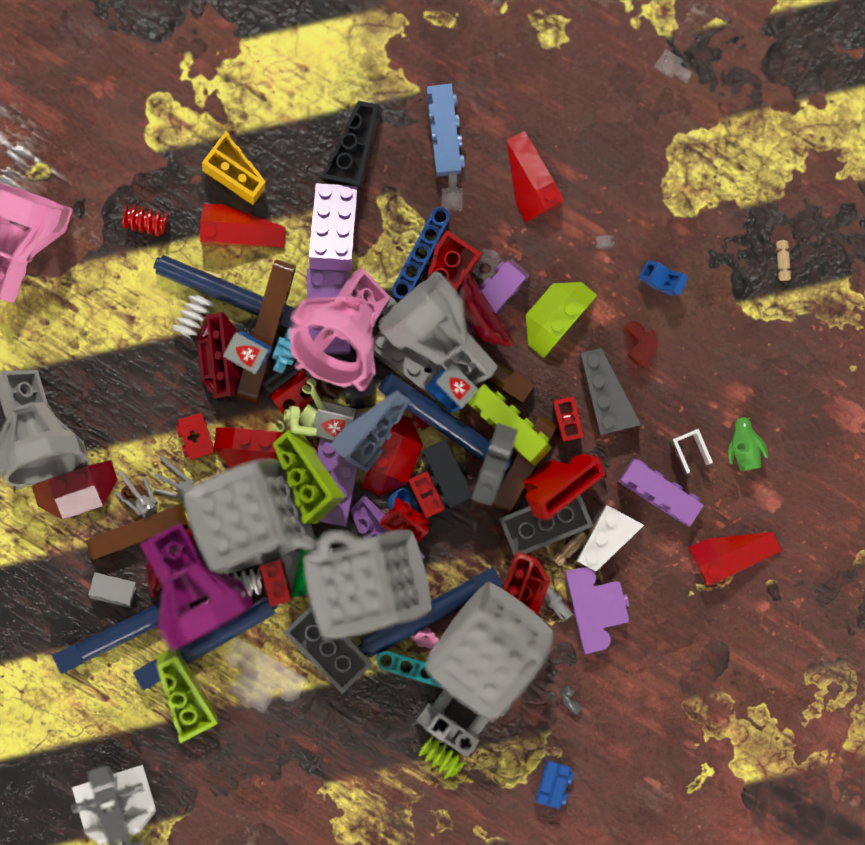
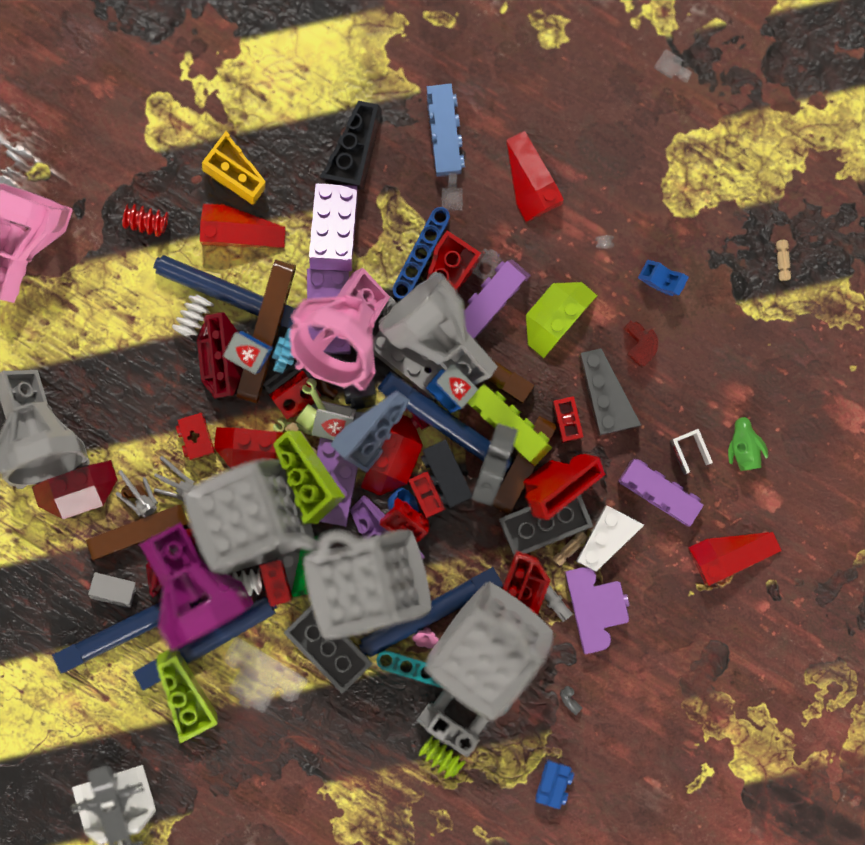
(292, 416): yellowish green plate -> none
(481, 316): dark red wedge -> none

